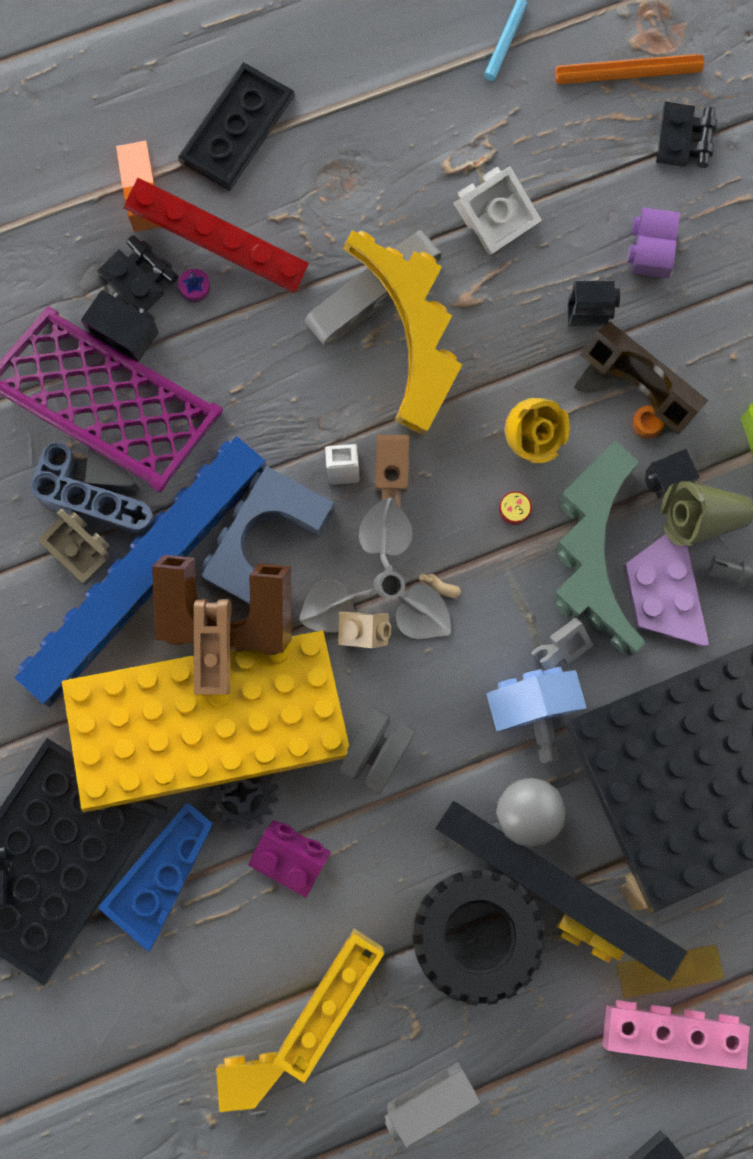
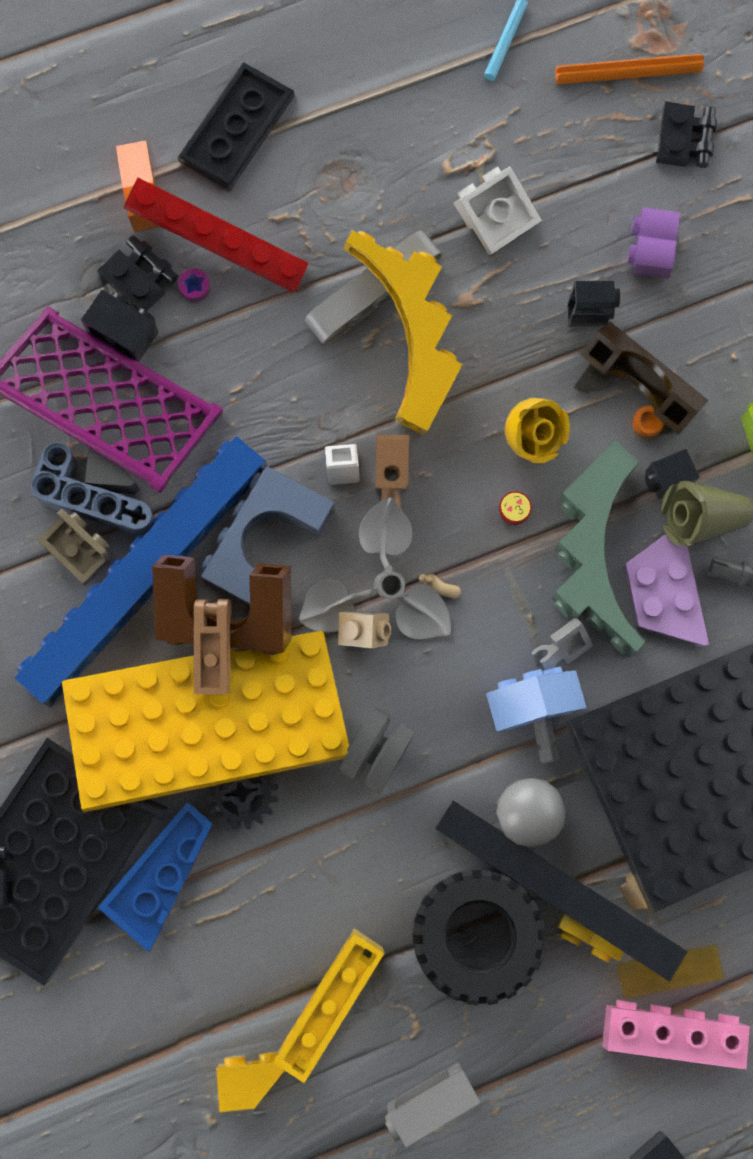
(289, 858): magenta bracket -> none

